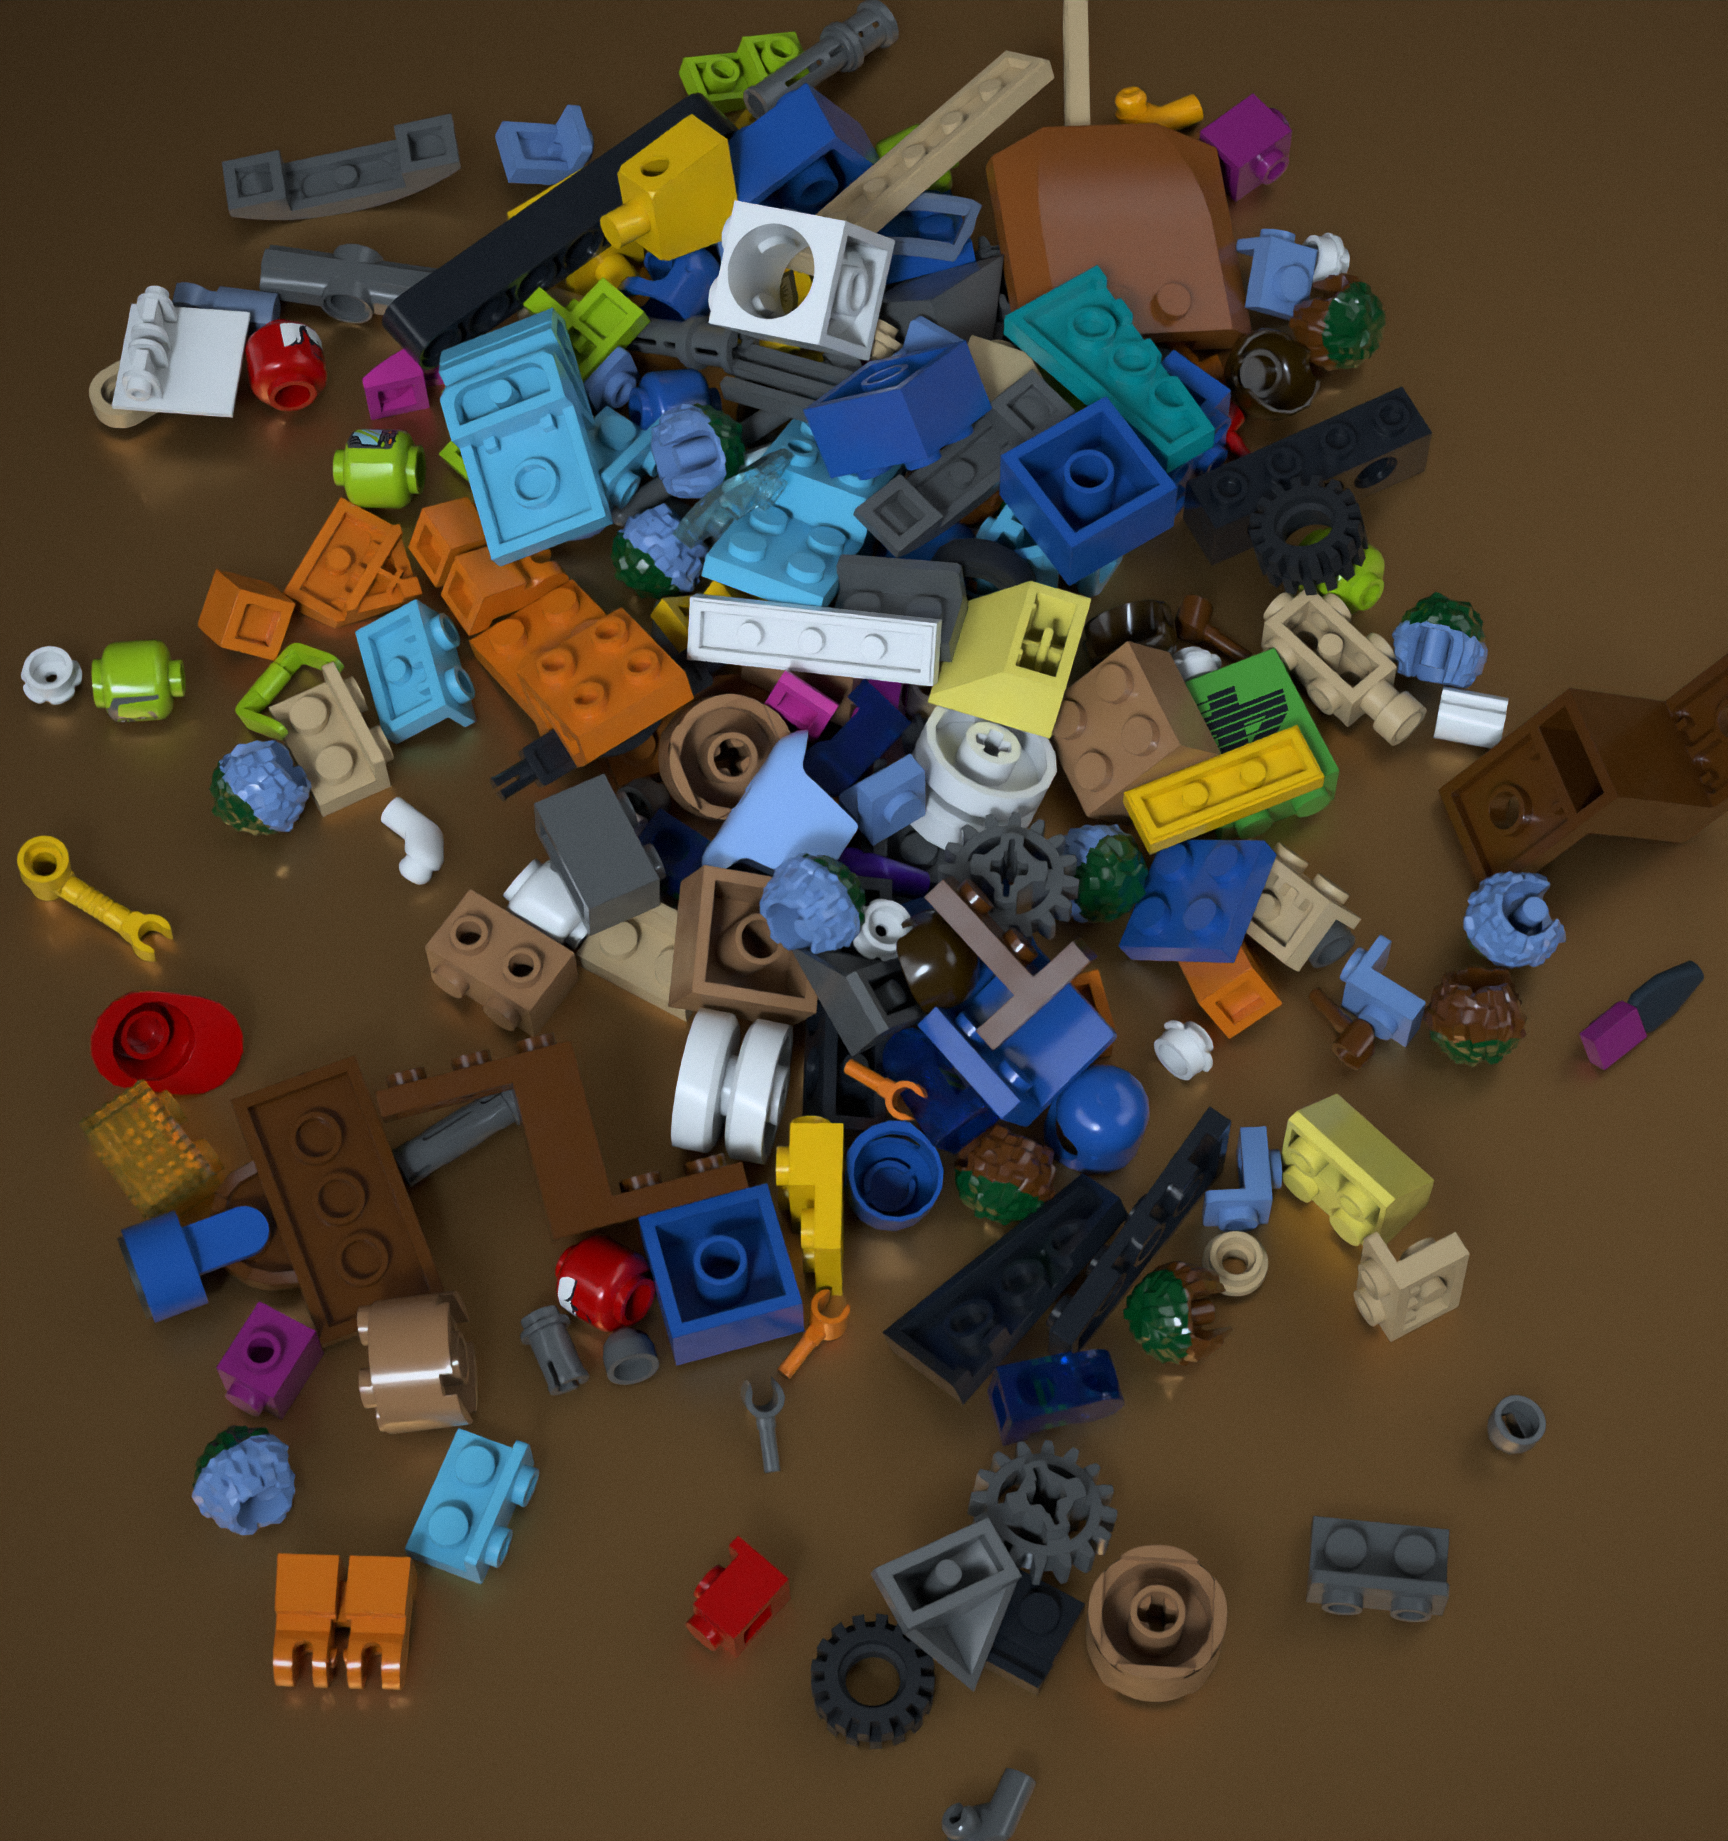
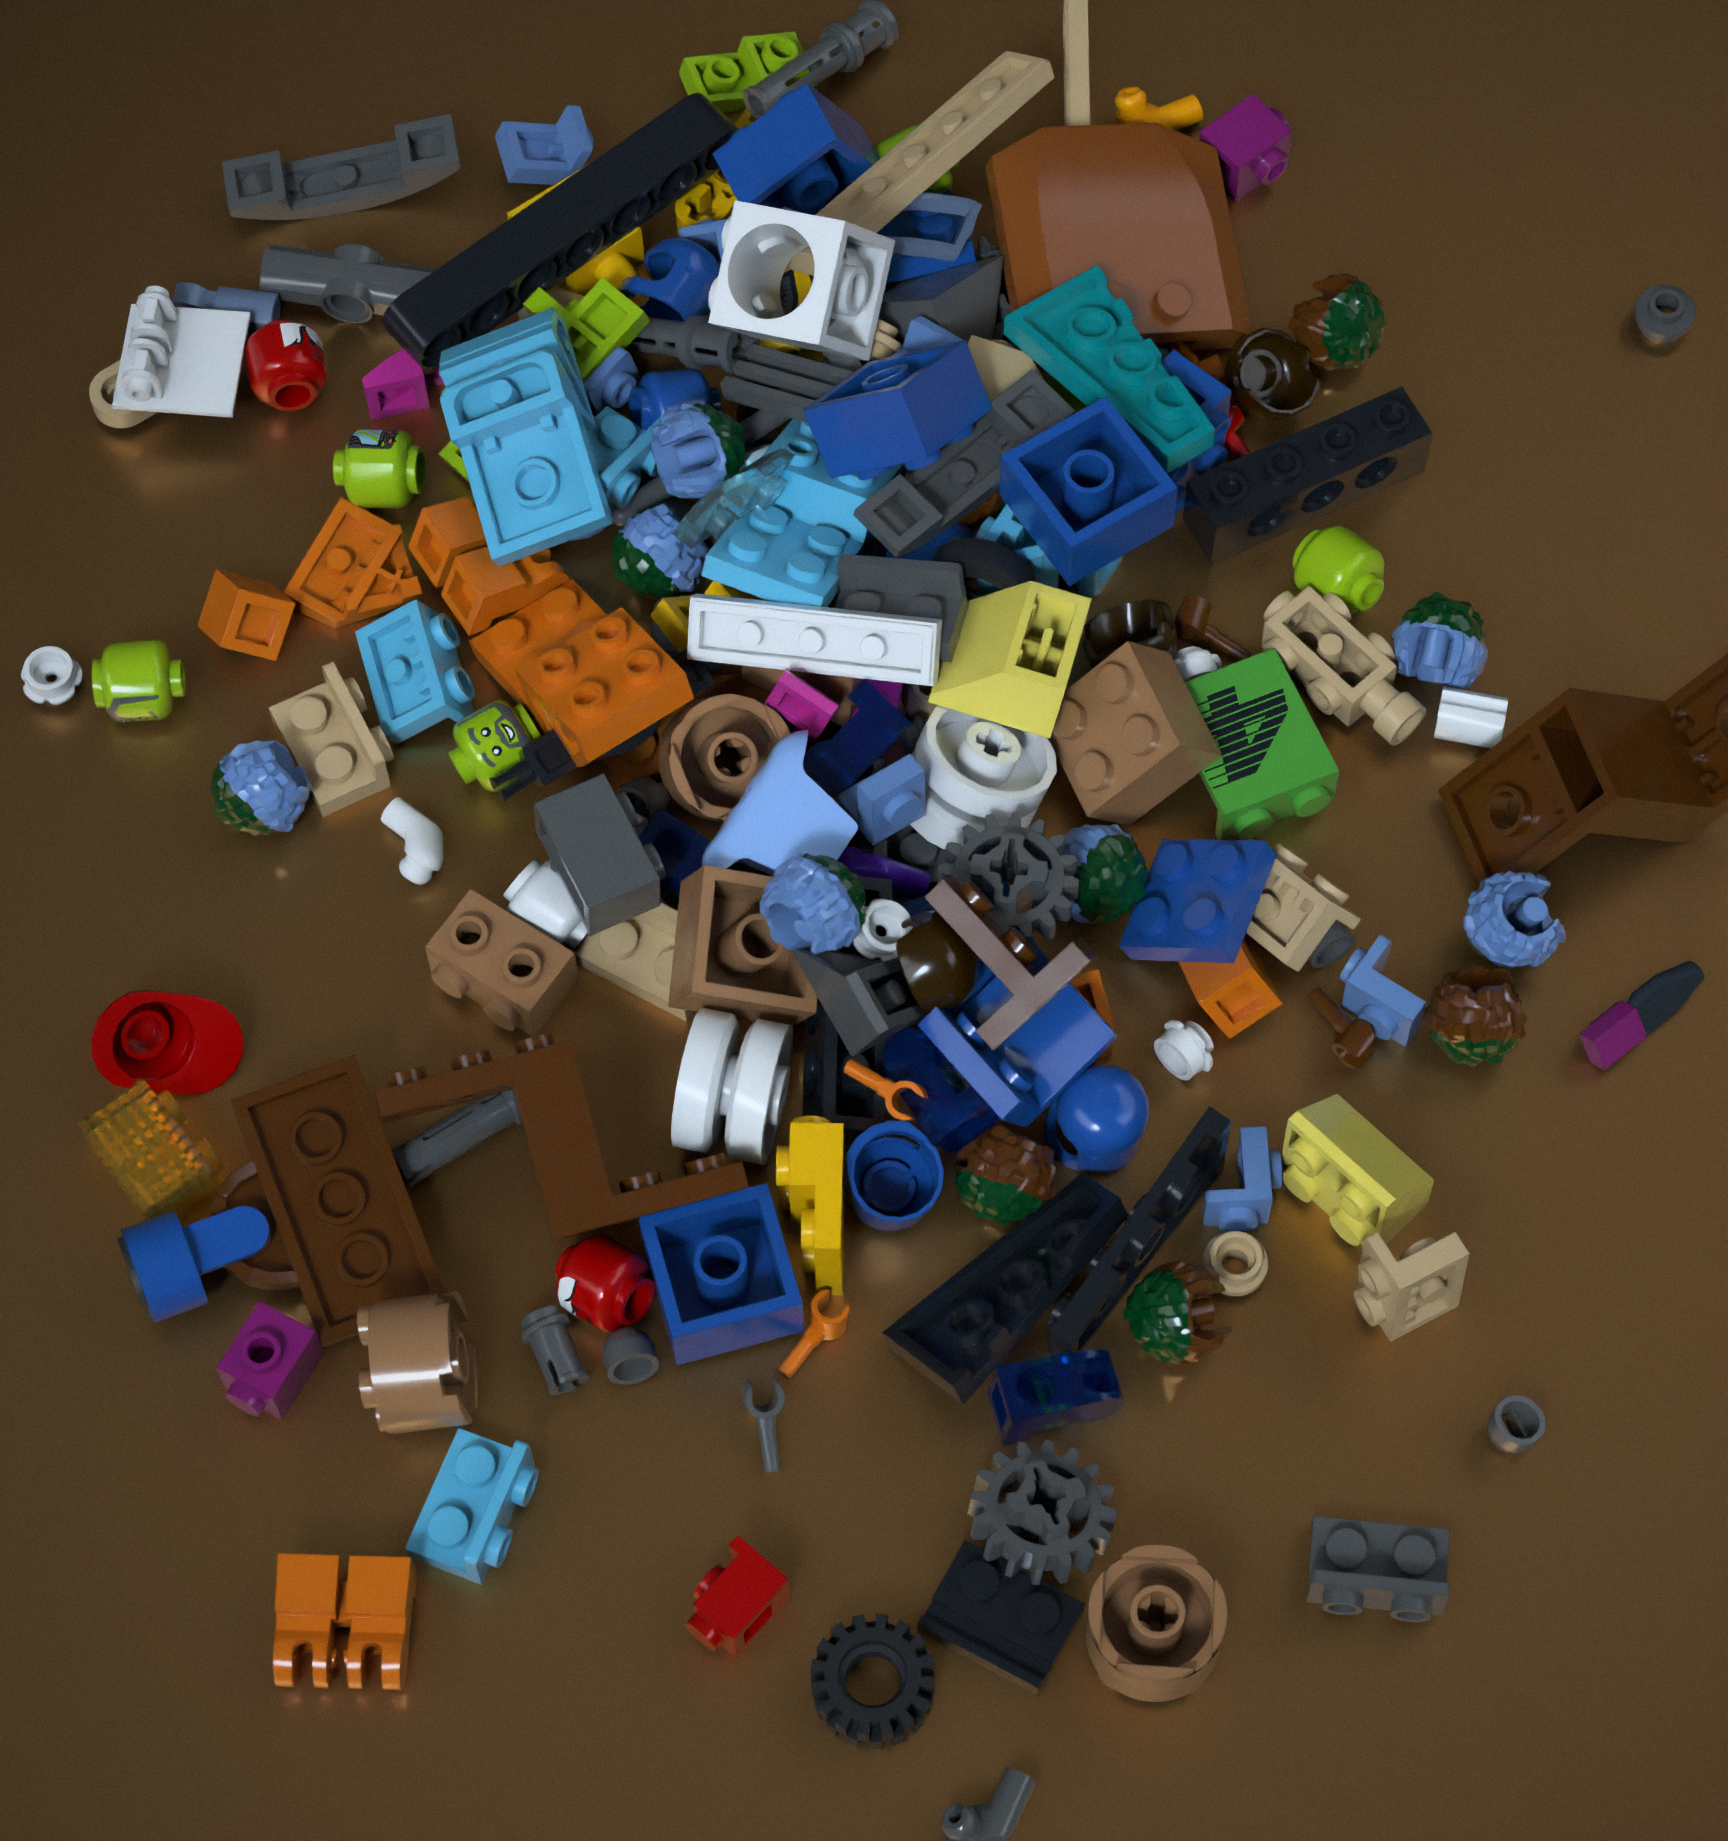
(50, 855): yellow brick -> none
(244, 1480): medium blue piece -> none
(273, 681): lime piece -> none
(491, 742): none -> lime head
(674, 192): yellow torso -> none
(952, 1596): dark grey slope -> none
(1223, 789): yellow tile -> none
(1279, 272): medium blue bracket -> none
(1314, 562): black tyre -> none
(1331, 255): white plate -> none
(1664, 326): none -> dark grey plate

